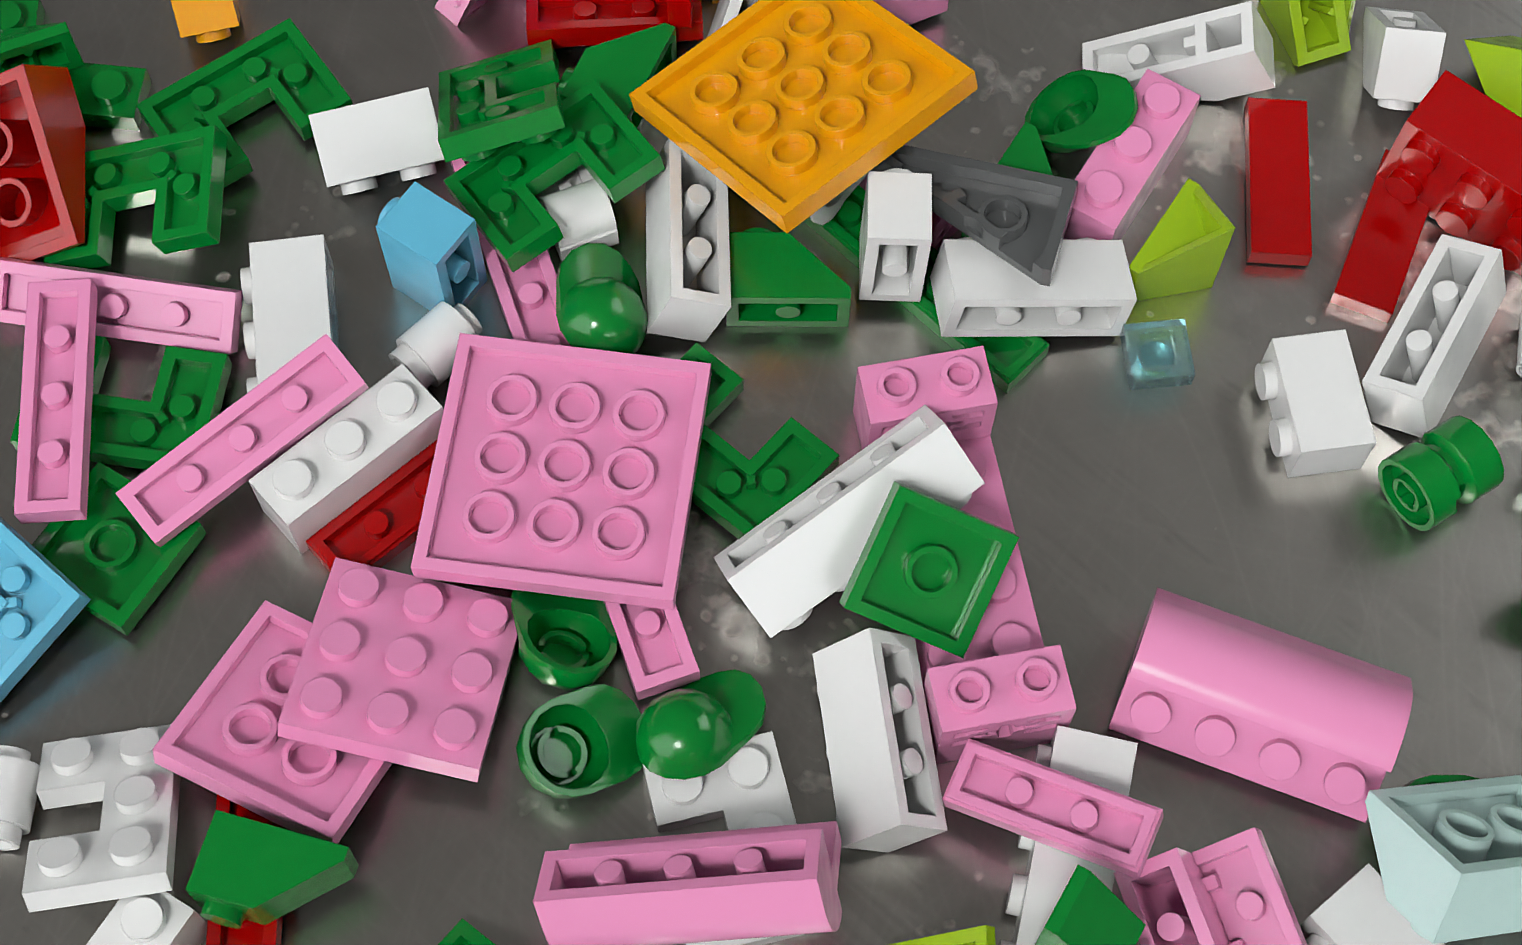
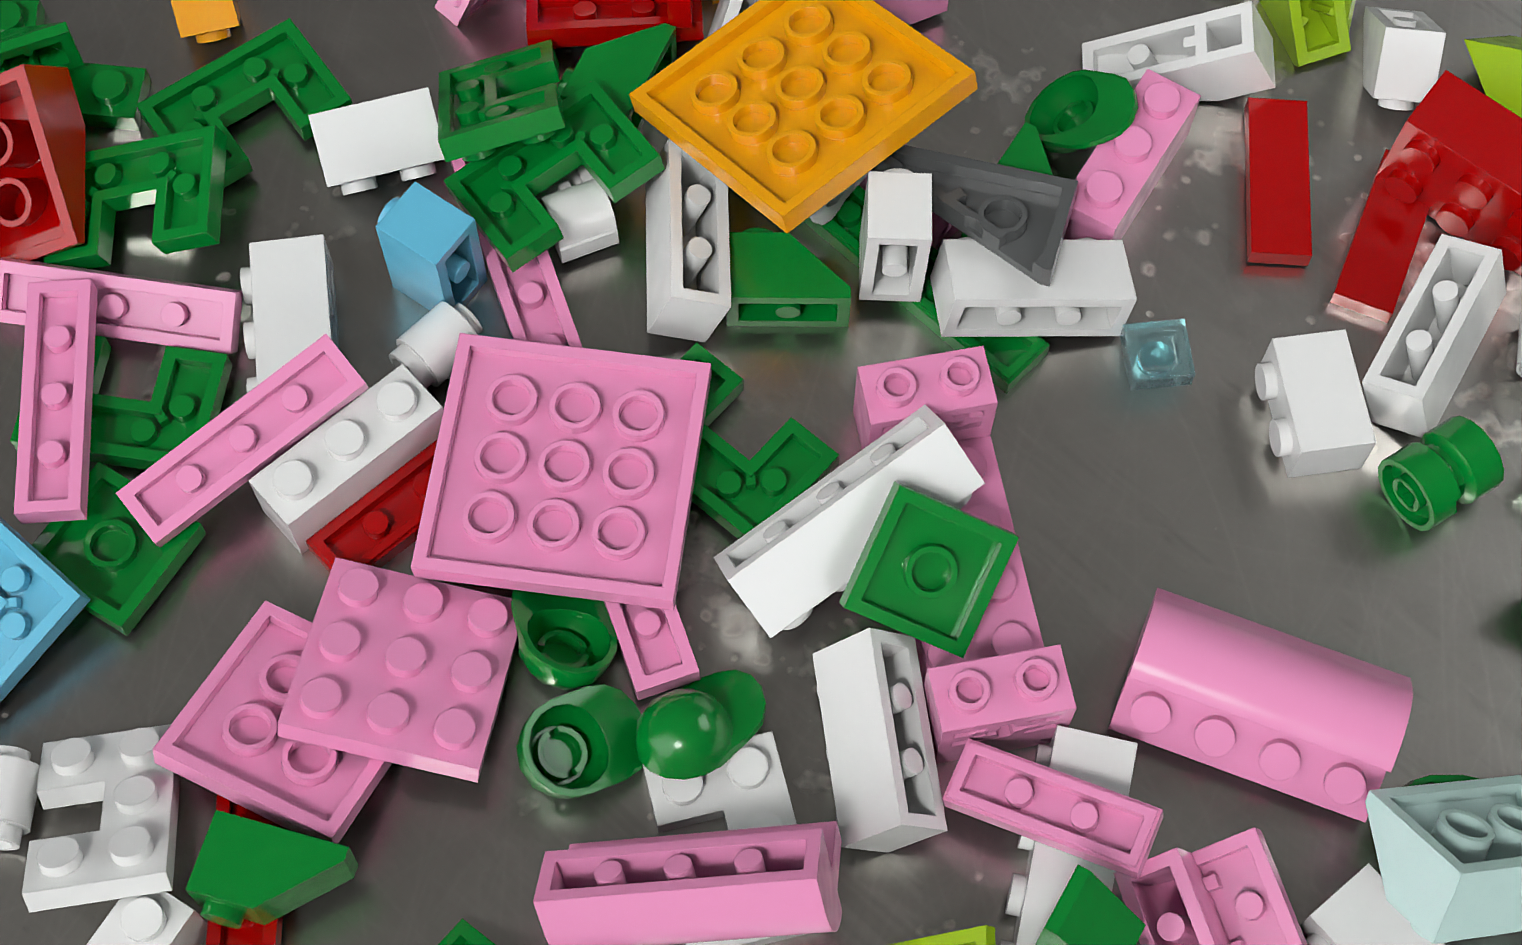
(600, 300): green cap -> none
(1183, 247): lime slope -> none

